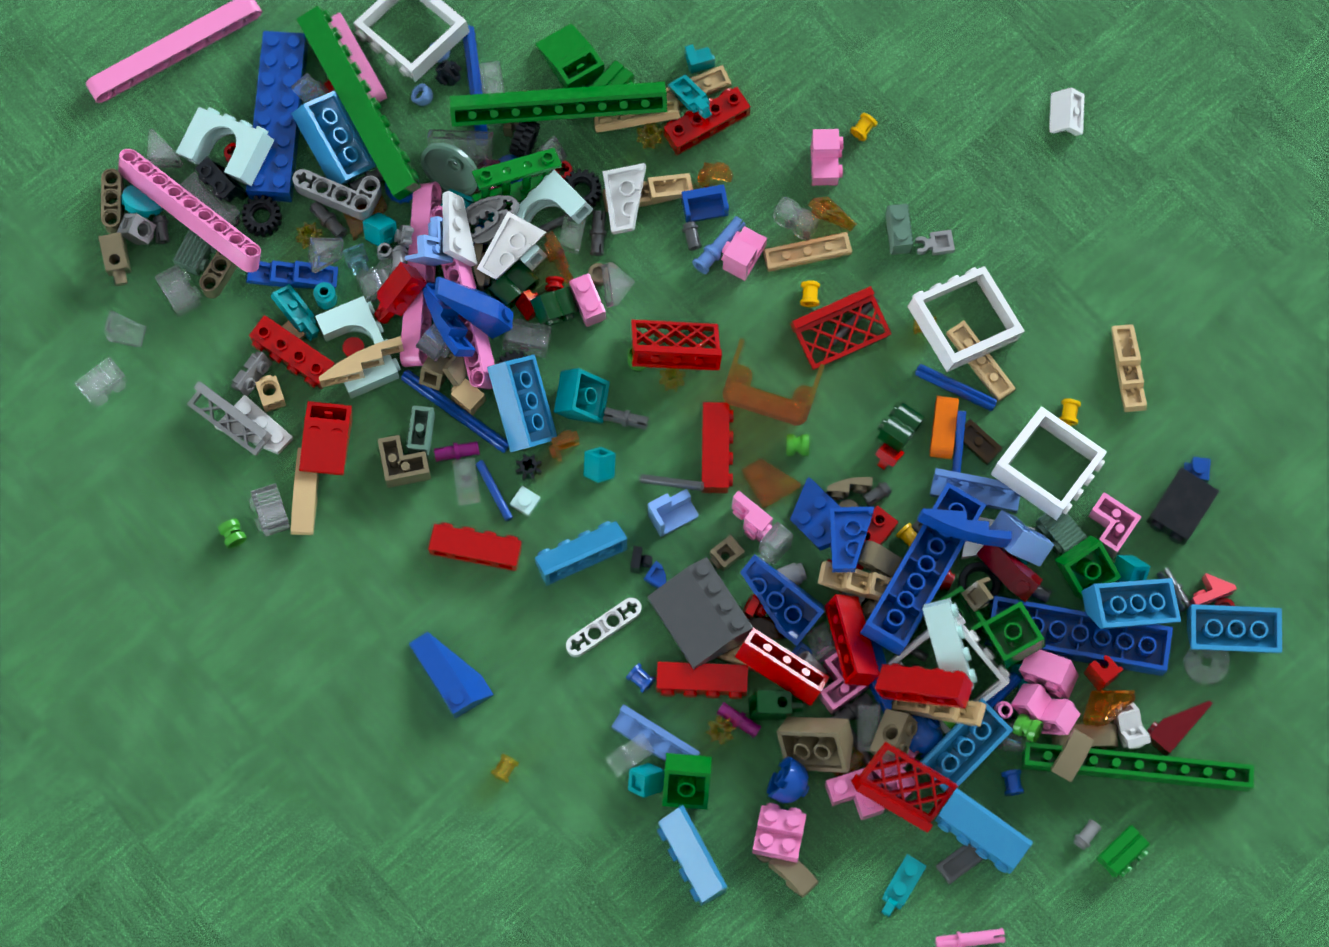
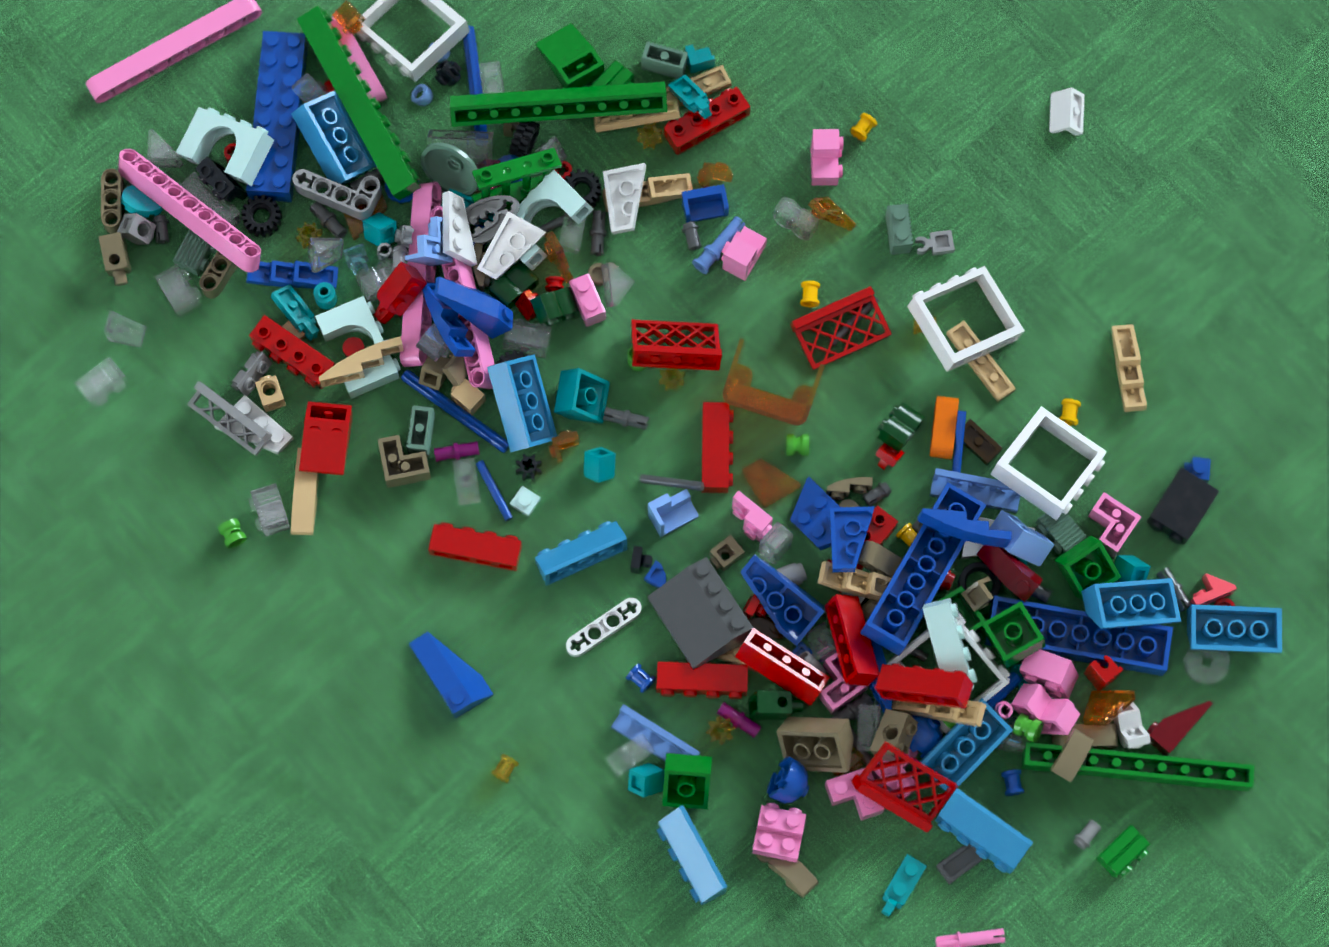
(349, 18): none -> clear orange bracket
(664, 60): none -> sand green brick
(807, 251): tan tile -> none
(955, 387): blue axle -> none

